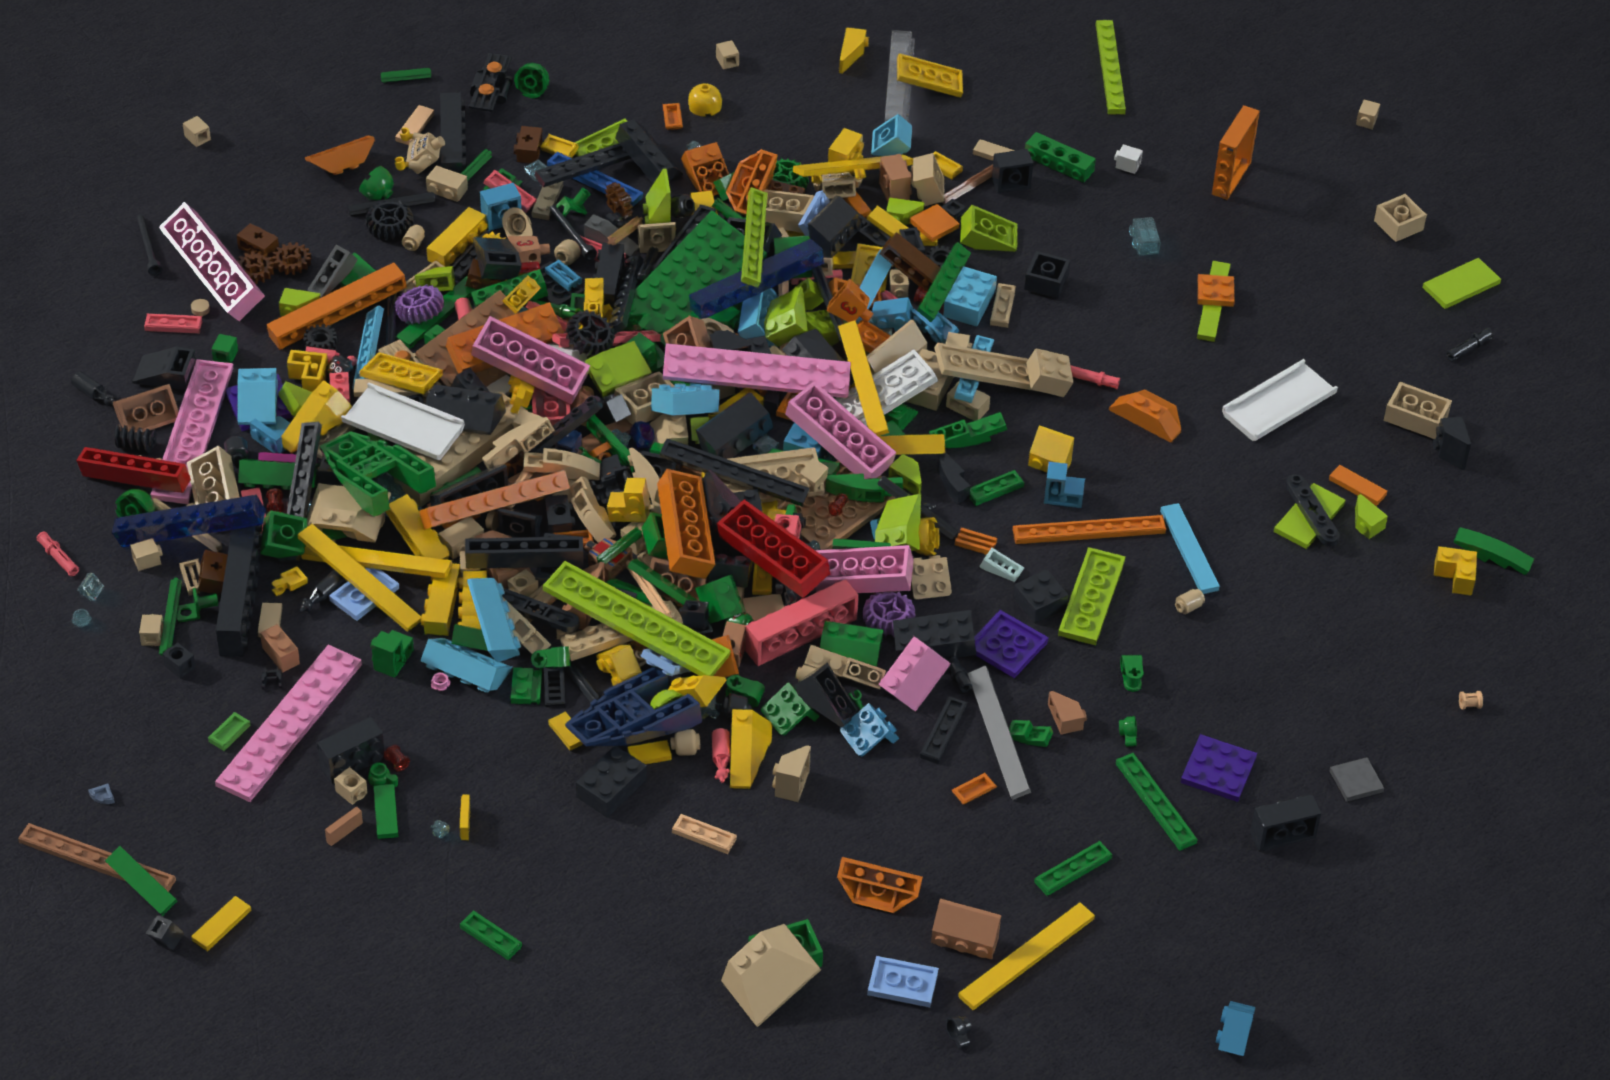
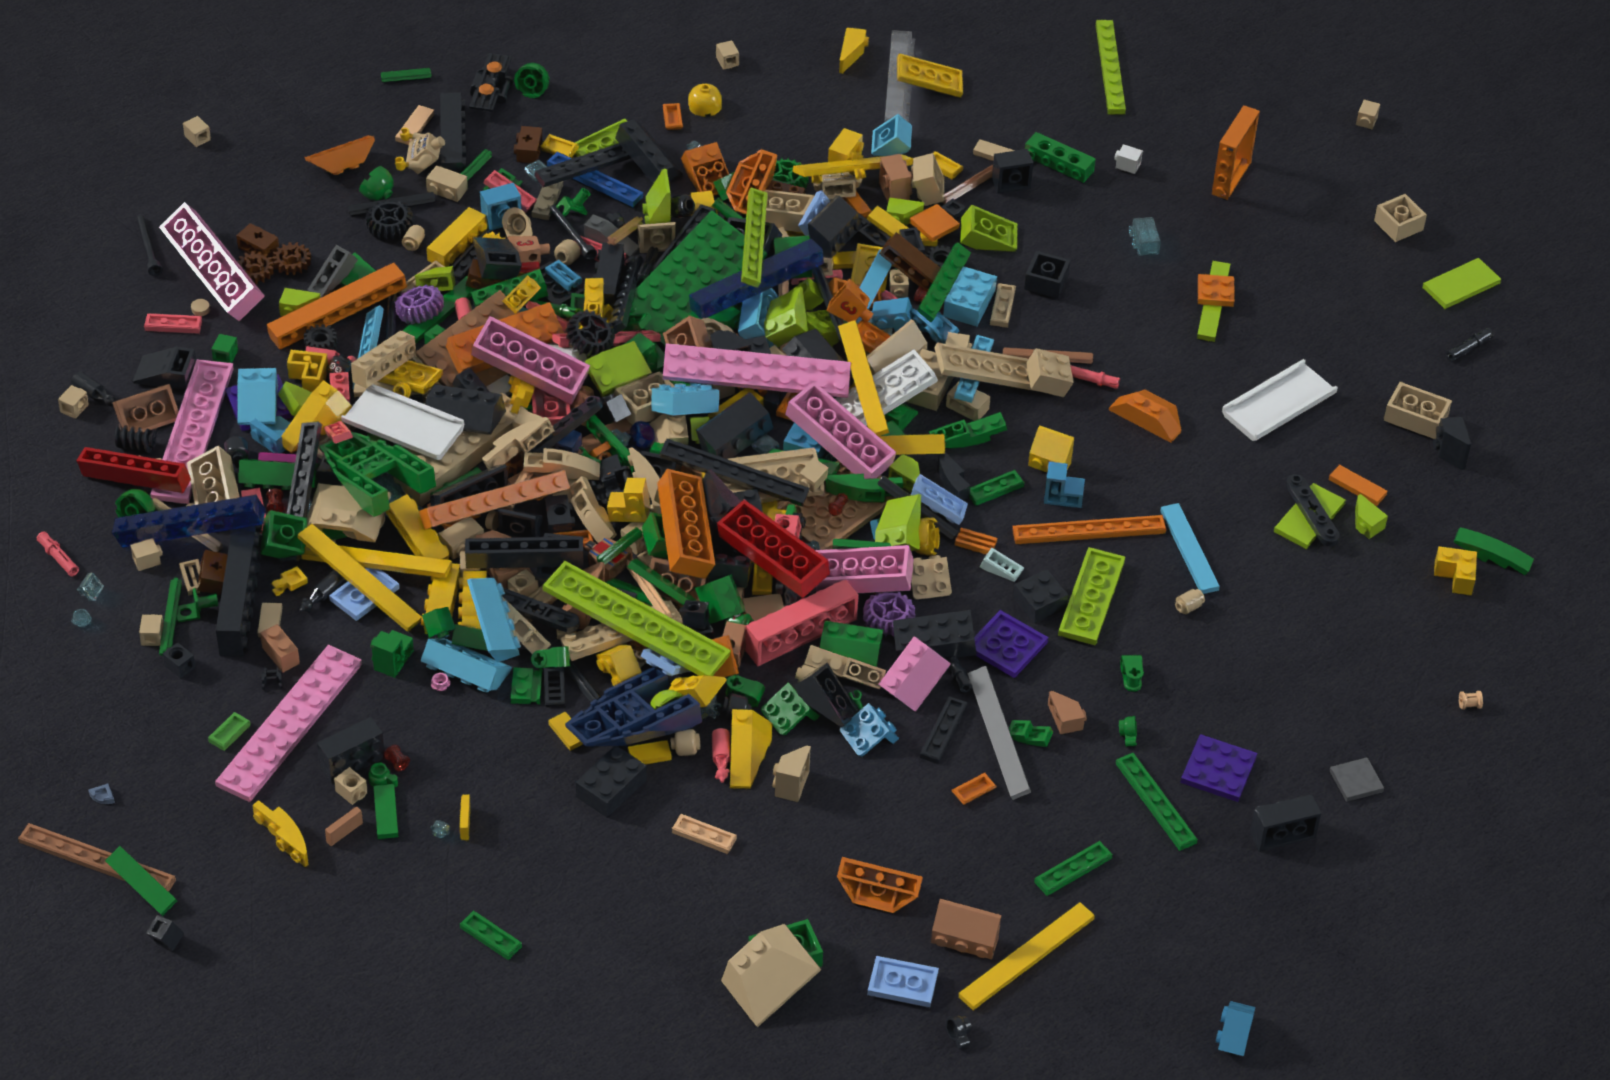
(73, 401): none -> tan brick
(221, 923): yellow tile -> none
(284, 828): none -> yellow slope
(338, 432): none -> coral tile
(383, 359): none -> tan brick
(407, 390): none -> yellow plate
(439, 622): none -> green brick
(619, 200): reddish brown gear -> none
(940, 499): none -> light blue plate
(1074, 357): none -> nougat axle

